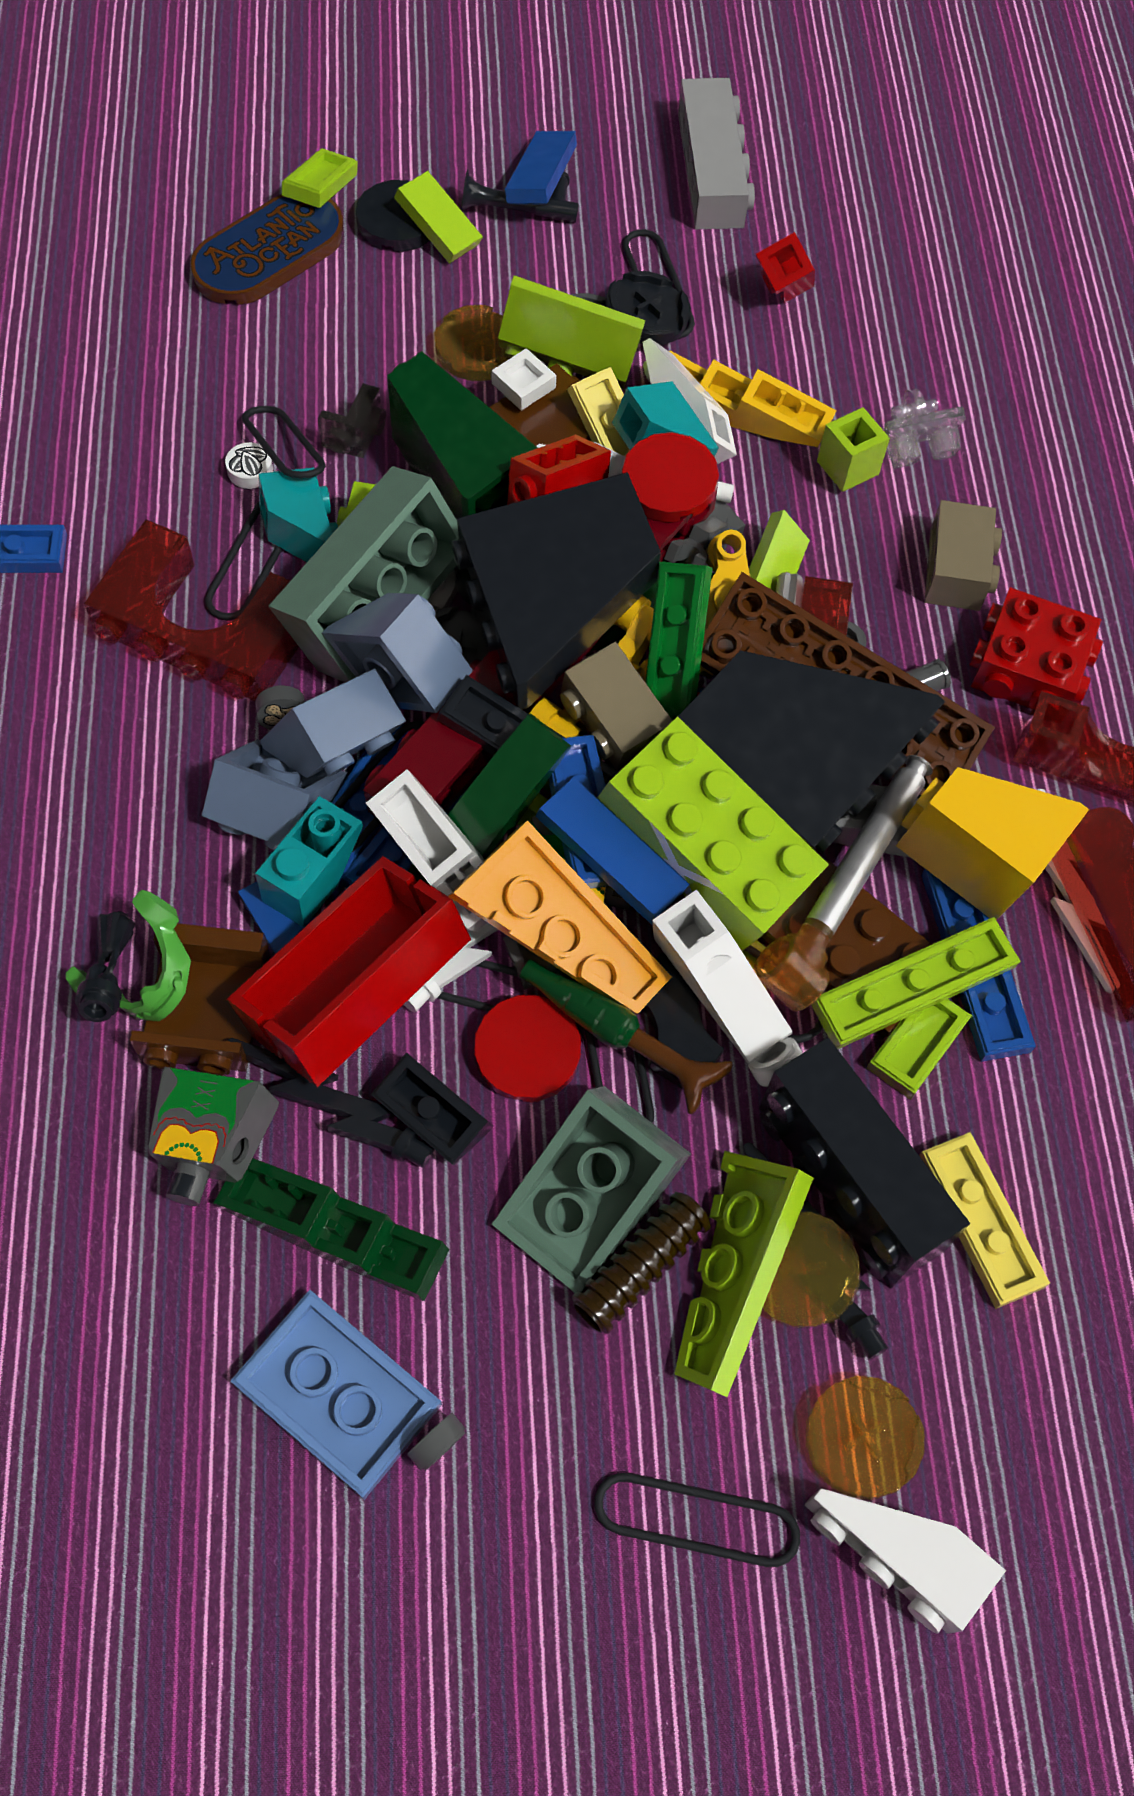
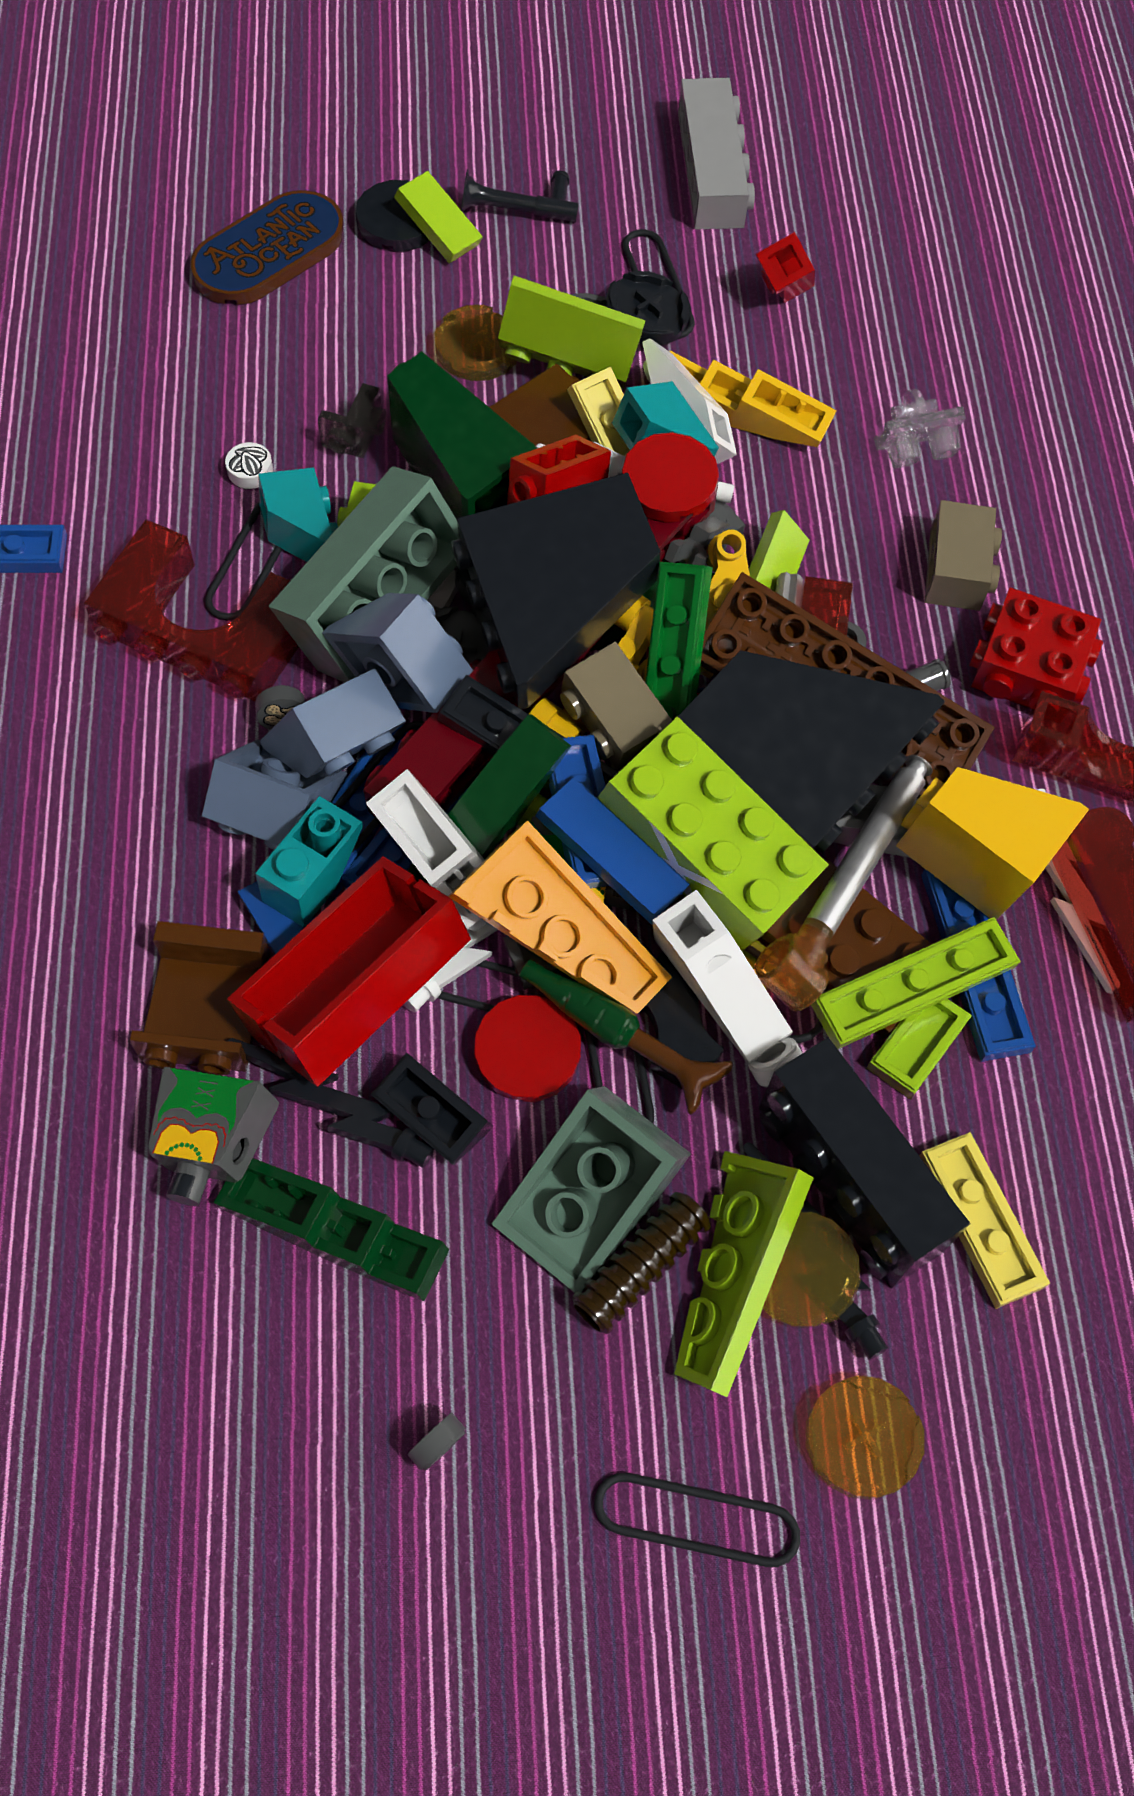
(96, 996): black piece -> none
(167, 993): bright green helmet -> none
(294, 474): black piece -> none
(319, 178): lime tile -> none
(336, 1394): medium blue tile -> none
(523, 379): white plate -> none
(541, 167): blue tile -> none
(852, 449): lime brick -> none
(921, 1557): white slope -> none

